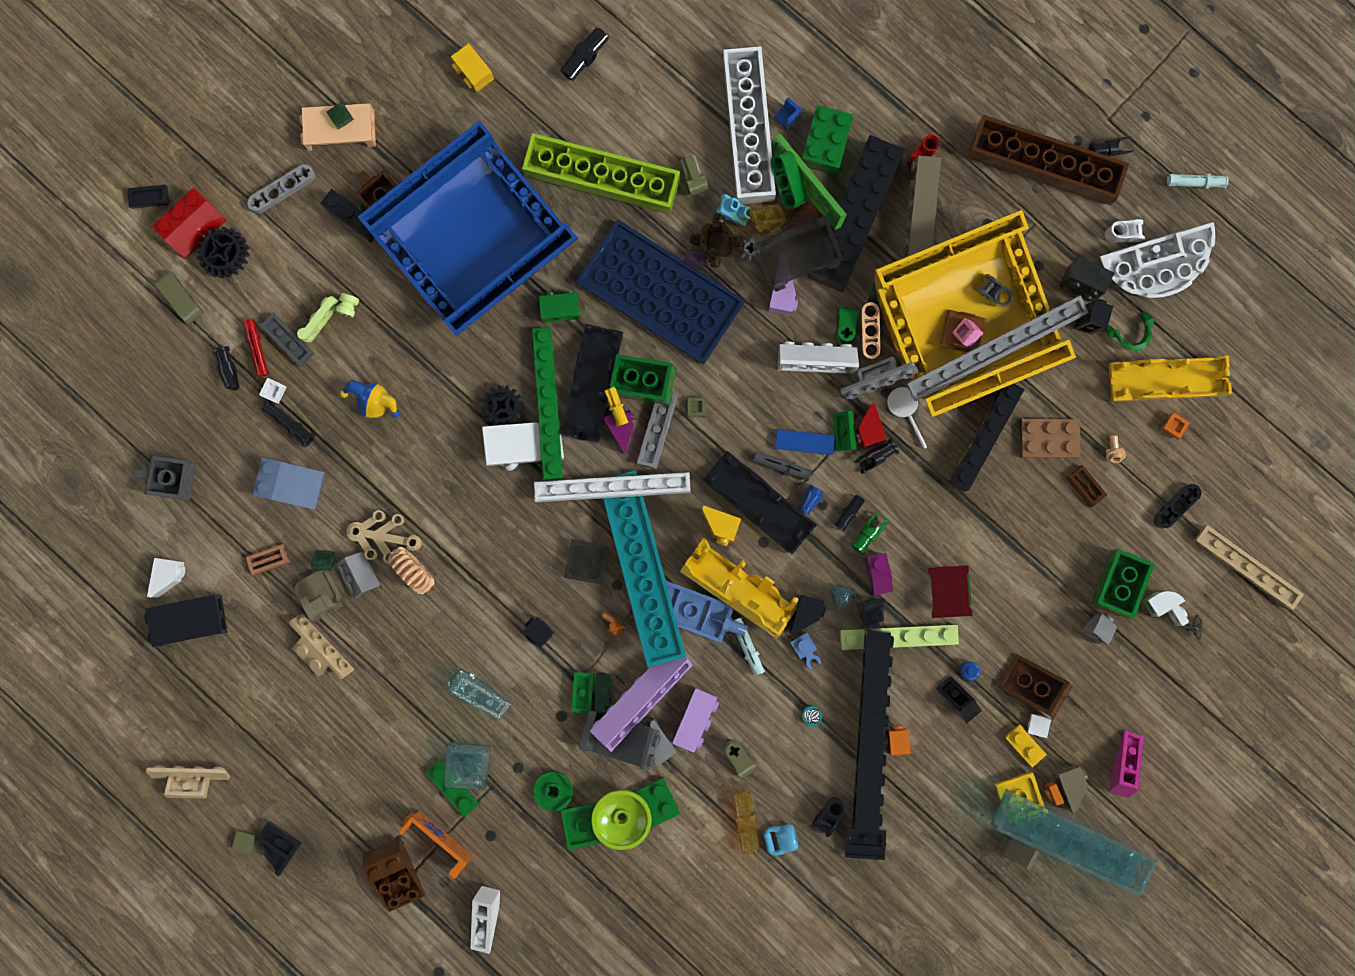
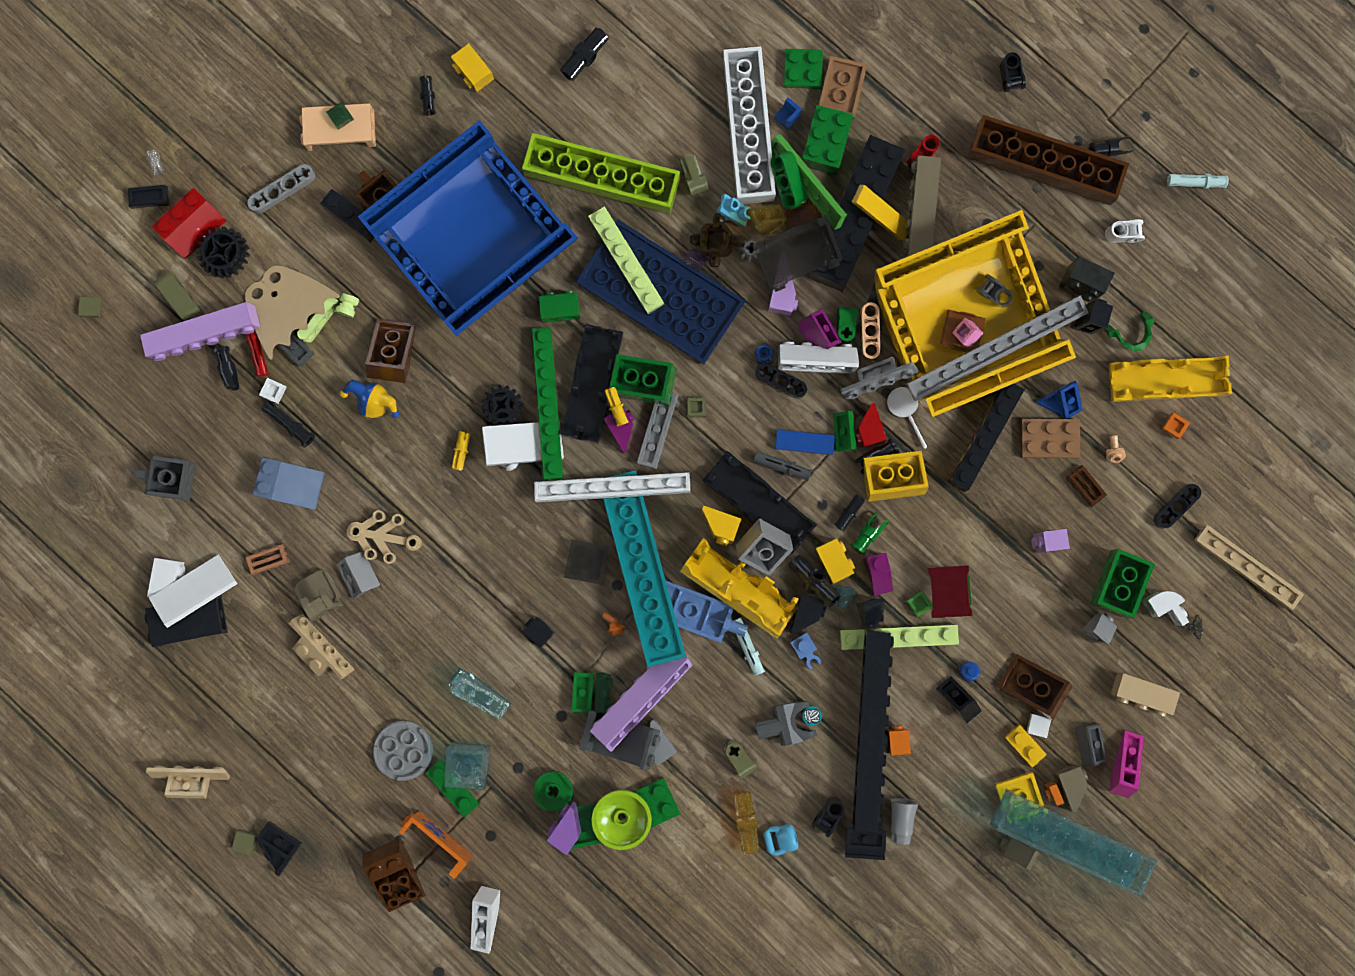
(89, 306): none -> olive tile
(153, 157): none -> clear pin
(192, 591): none -> white tile
(200, 331): none -> lavender brick
(295, 301): none -> tan piece
(323, 560): clear green plate -> none
(390, 351): none -> reddish brown slope
(403, 750): none -> light grey tile
(411, 570): light nougat gear -> none
(427, 95): none -> black pin
(460, 450): none -> yellow axle
(567, 830): none -> medium lavender slope
(626, 260): none -> yellowish green plate
(695, 720): lavender brick -> none
(764, 547): none -> light grey brick
(769, 353): none -> blue plate
(784, 724): none -> dark grey connector
(791, 392): none -> black beam
(803, 68): none -> green plate
(811, 498): blue cone -> none
(814, 581): none -> black piece
(819, 330): none -> magenta slope
(835, 561): none -> yellow brick
(843, 85): none -> medium nougat plate
(880, 212): none -> yellow tile
(895, 476): none -> yellow slope
(902, 820): none -> light grey plant
(919, 603): none -> bright green tile
(1012, 76): none -> black piece
(1050, 541): none -> lavender brick
(1063, 401): none -> blue slope
(1091, 745): none -> dark grey slope
(1145, 694): none -> tan brick
(1163, 263): white brick -> none

